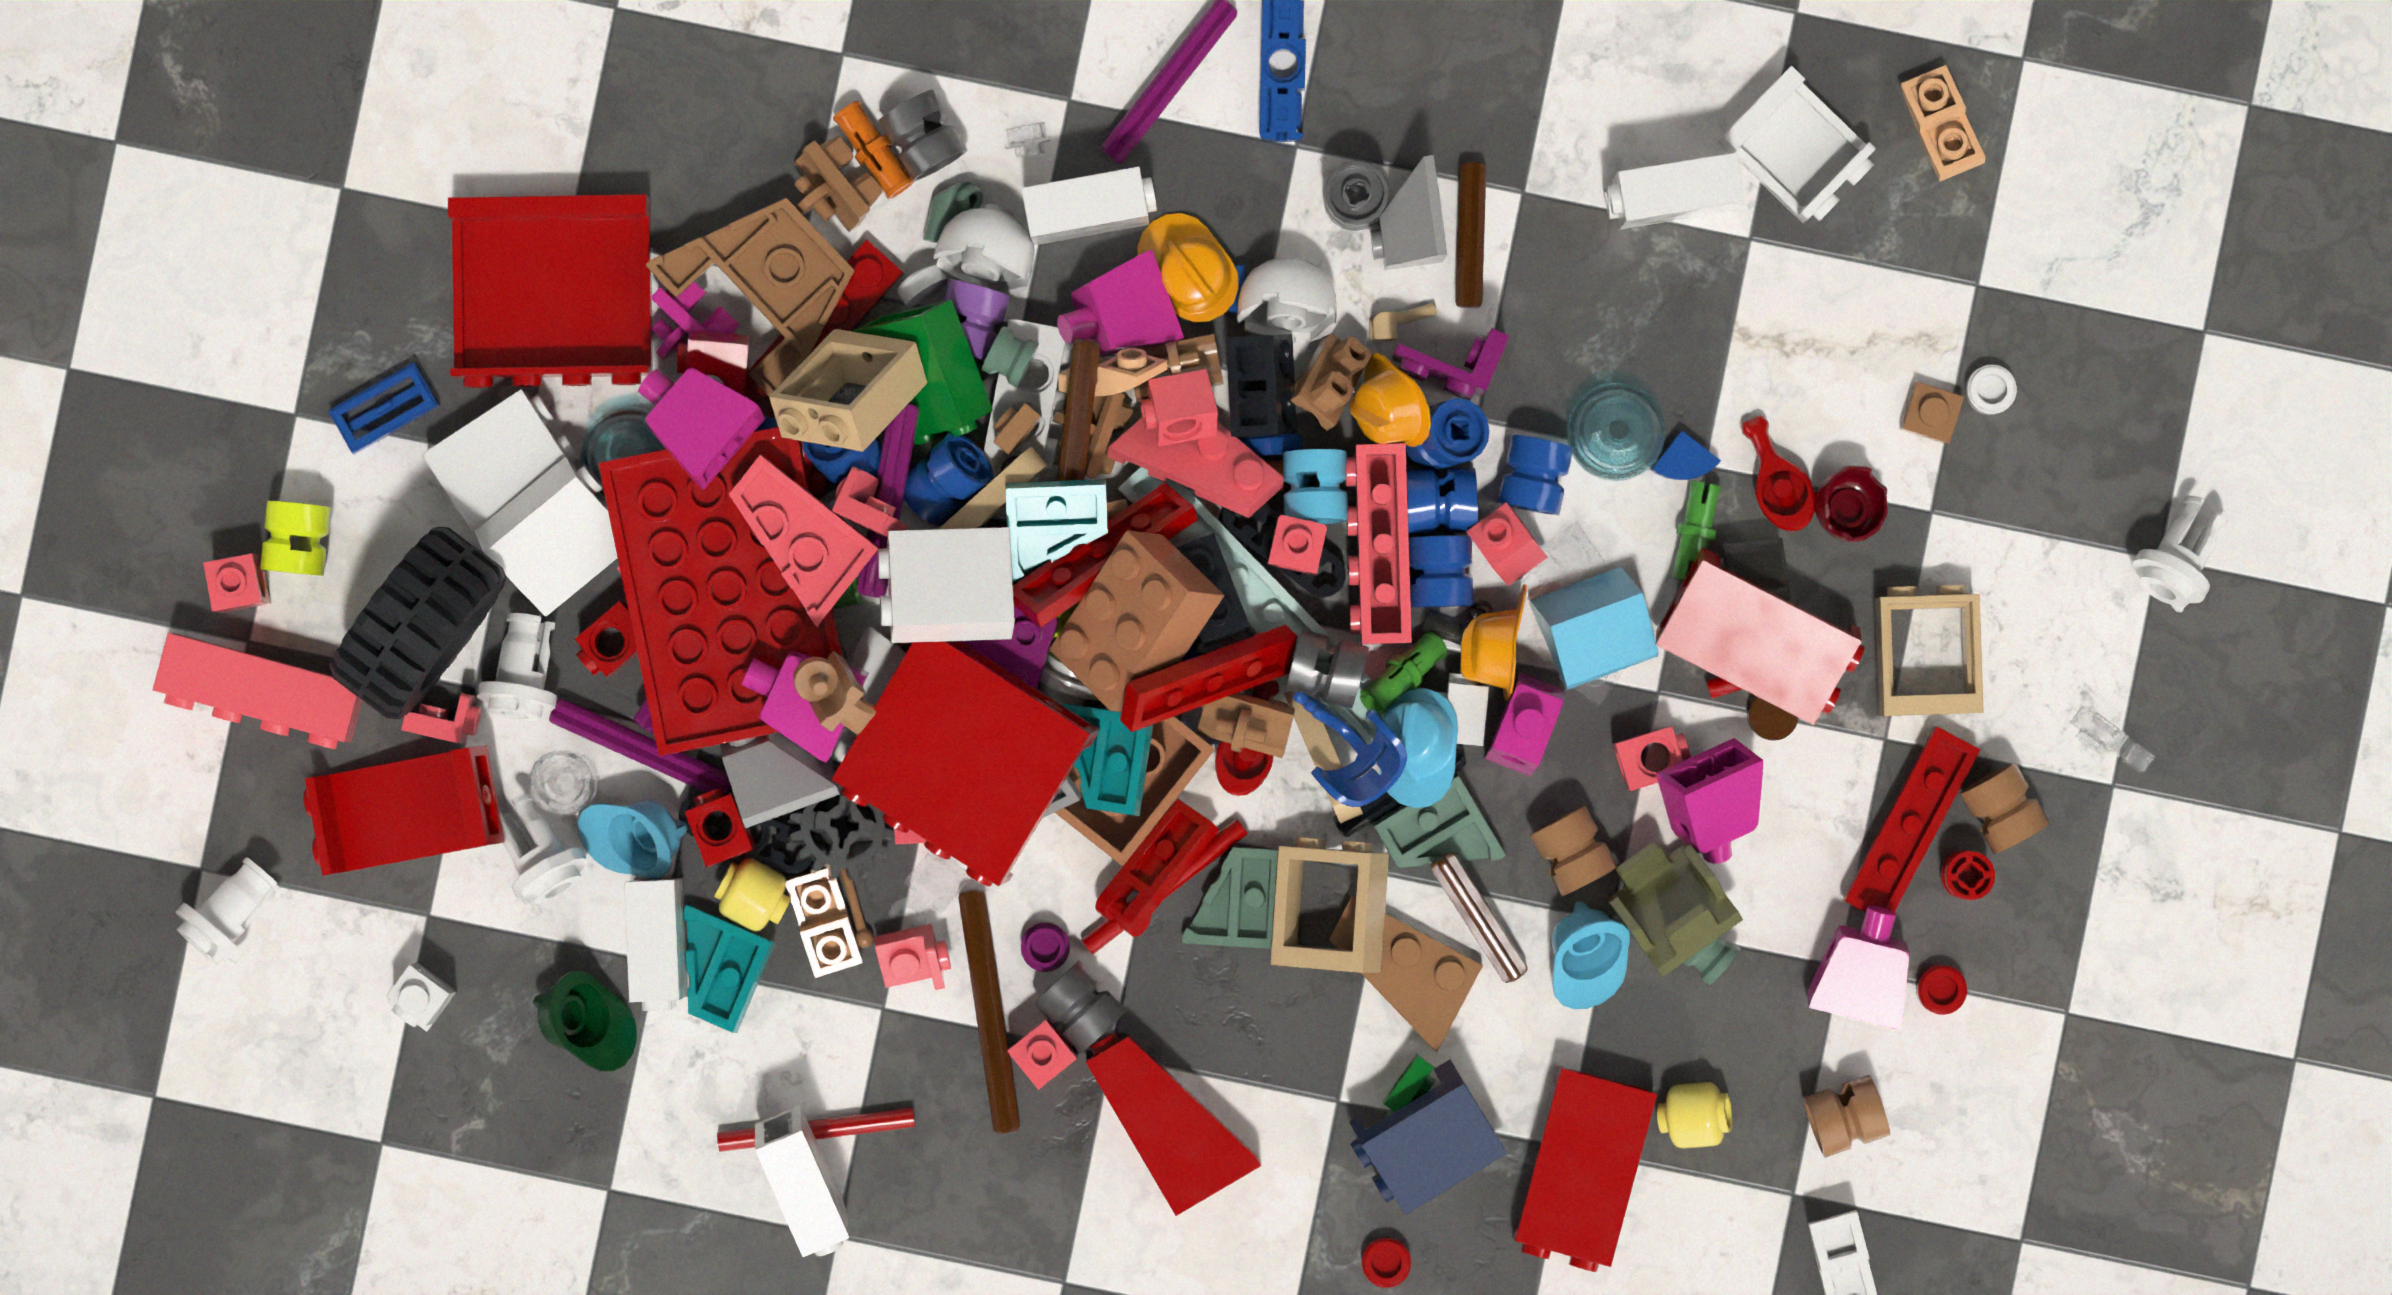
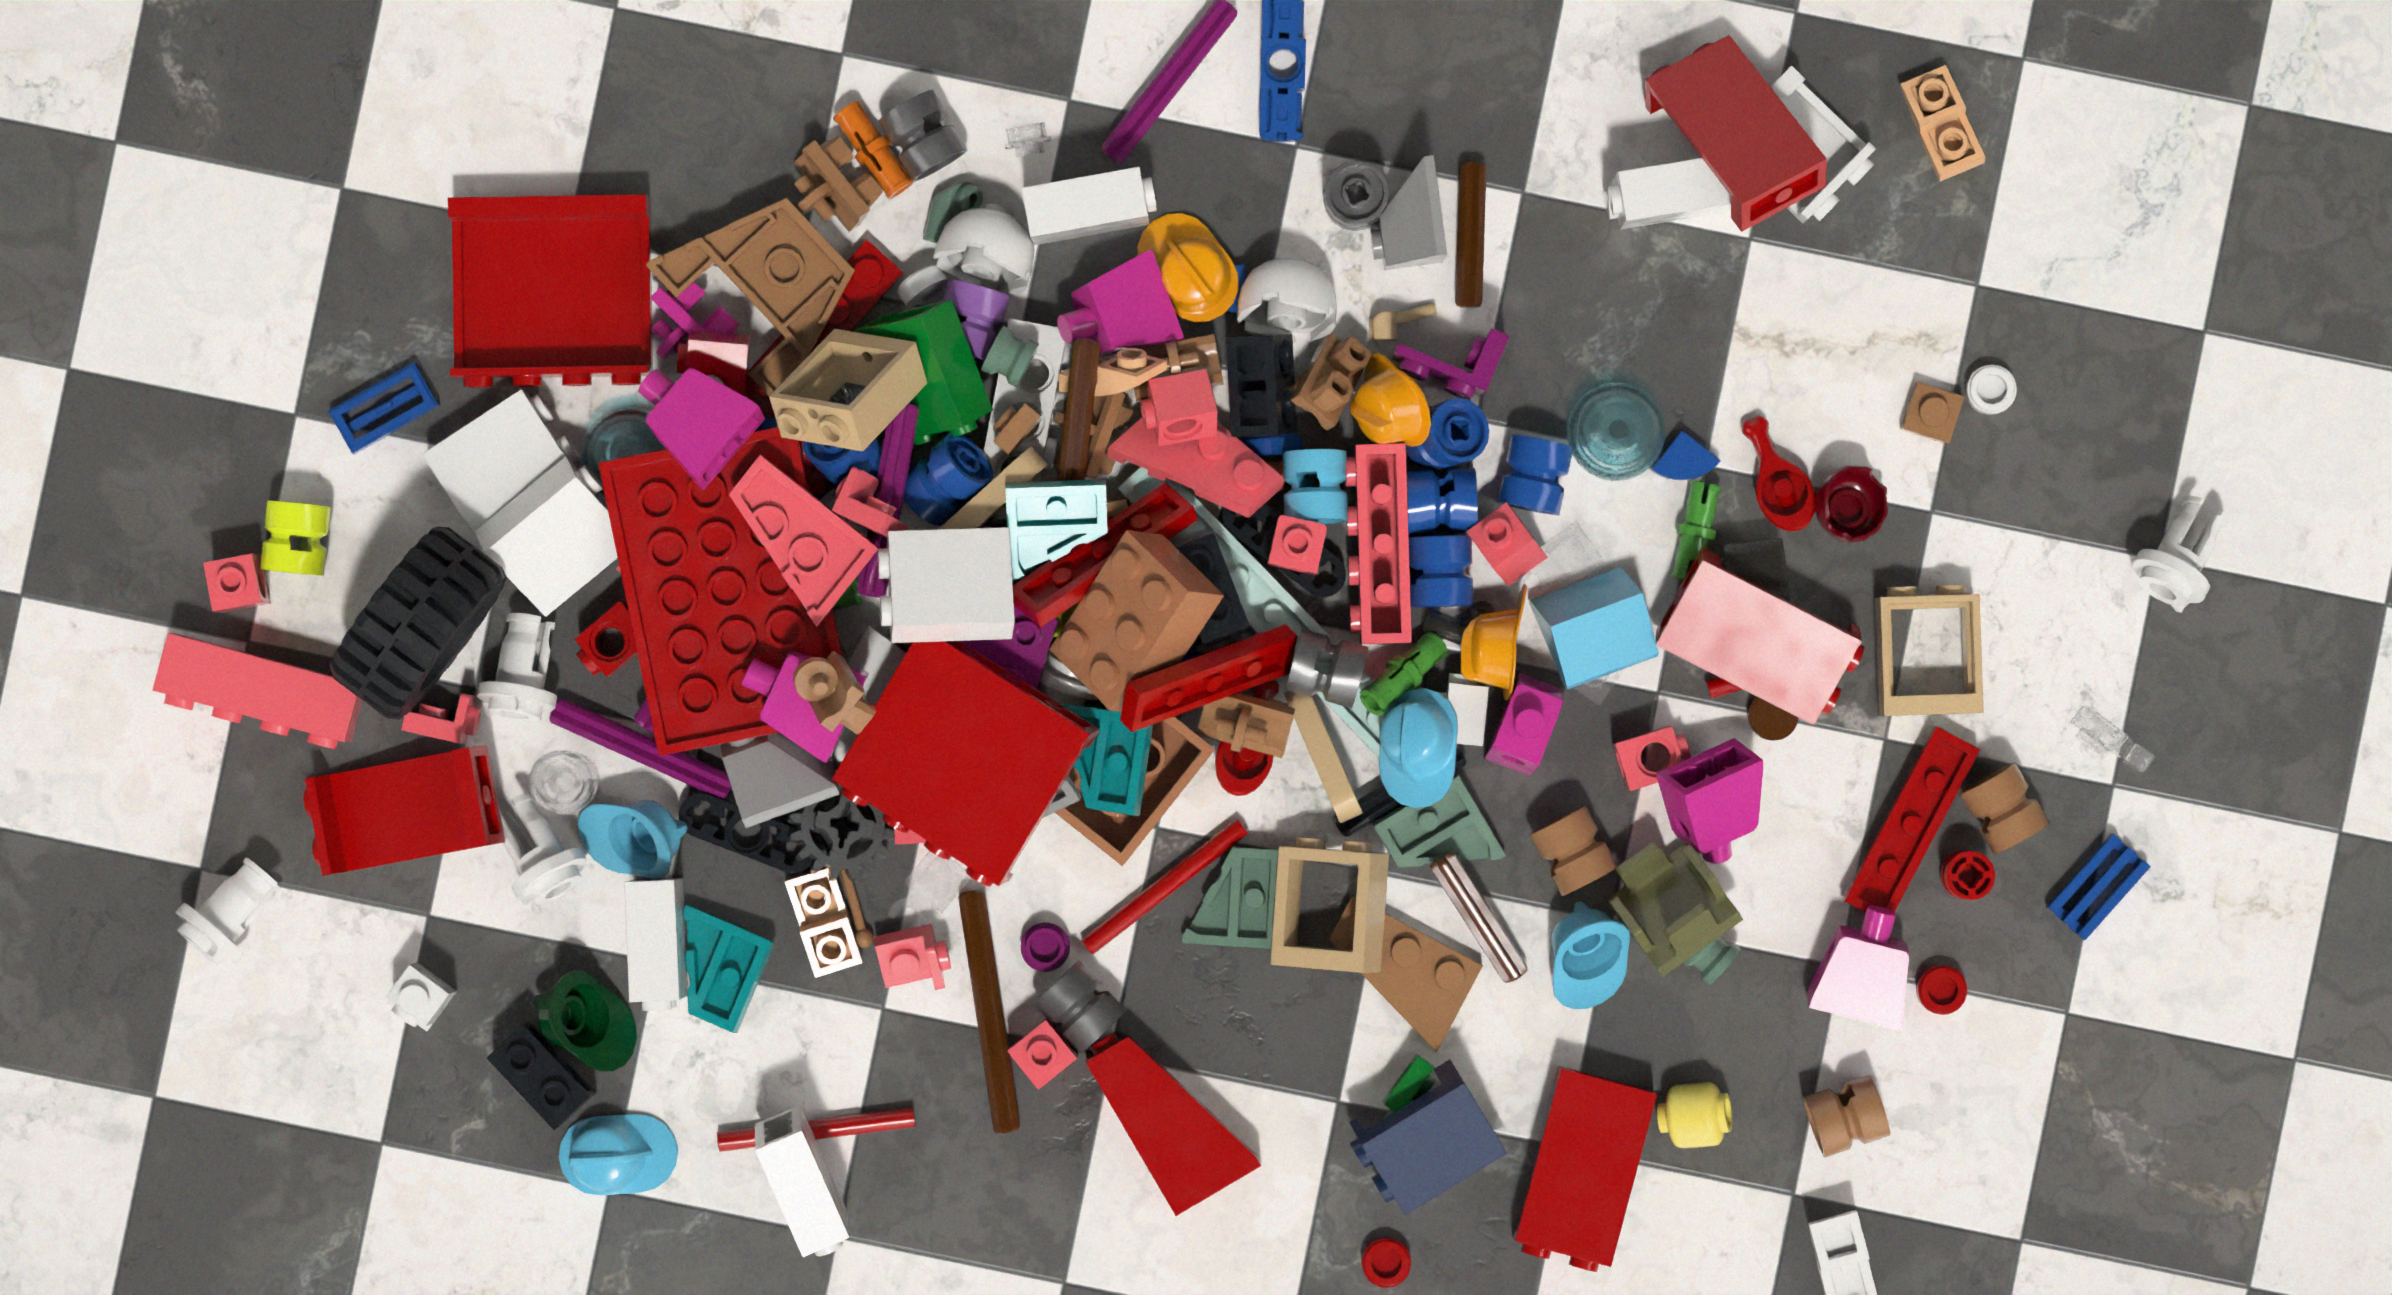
(541, 1075): none -> black brick
(618, 1154): none -> medium azure piece
(711, 849): red brick -> none
(752, 894): light yellow head -> none
(1156, 867): red plate -> none
(1385, 747): blue helmet -> none
(1739, 130): none -> red panel
(2126, 855): none -> blue tile

